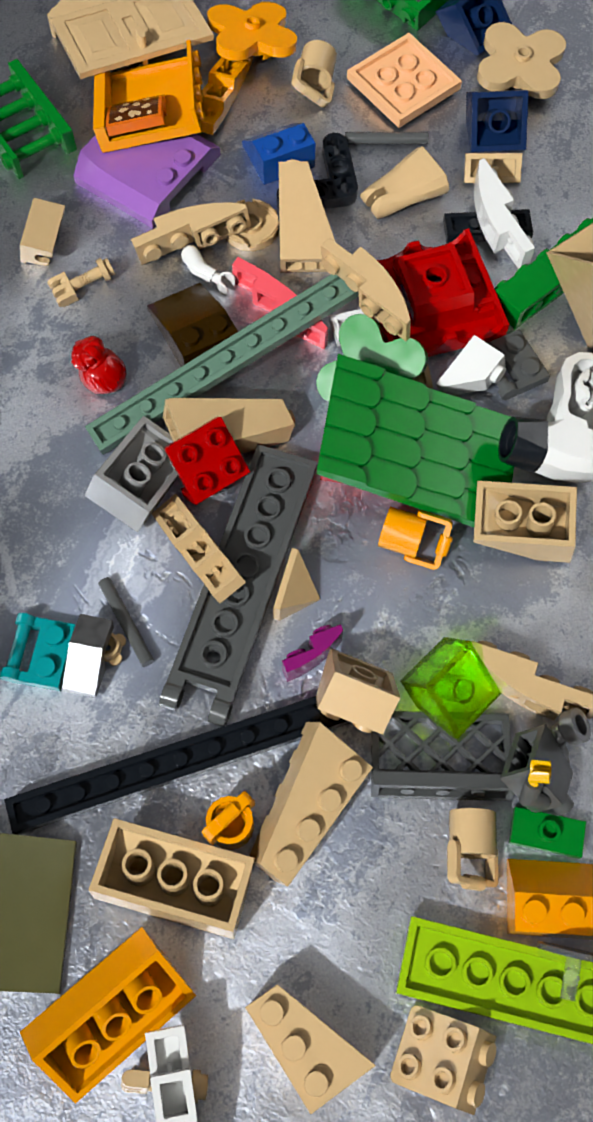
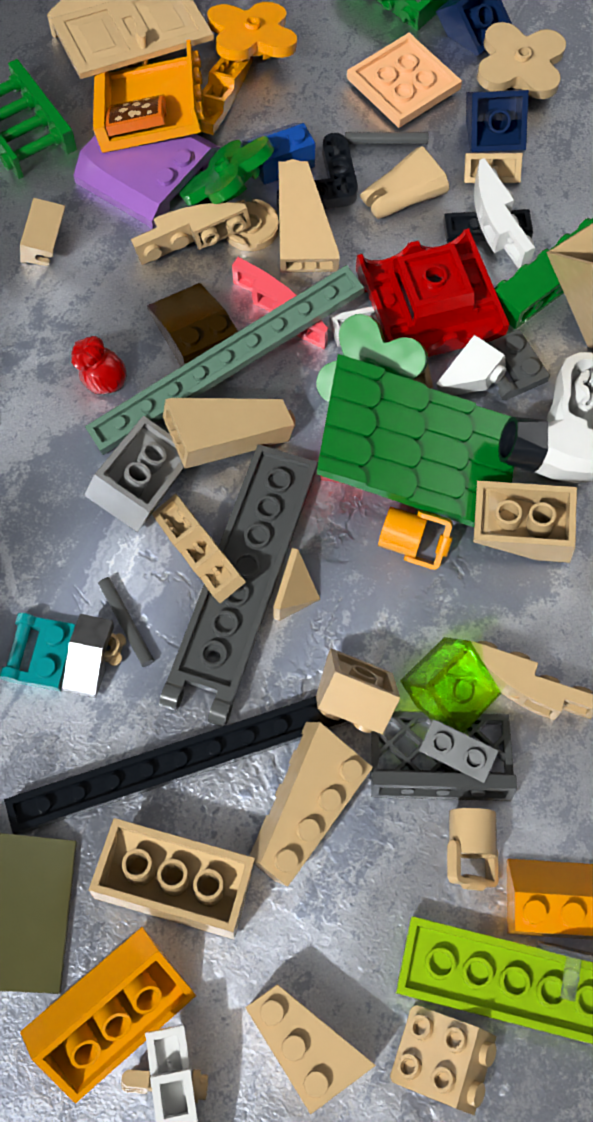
(65, 289): tan hinge -> none
(196, 264): white arm -> none
(206, 460): red bracket -> none
(228, 172): none -> green plant
(230, 821): light orange piece -> none
(315, 72): tan piece -> none
(320, 643): magenta slope -> none
(377, 290): tan slope -> none
(459, 750): none -> hinge
(540, 766): dark grey torso -> none
(547, 833): green plate -> none

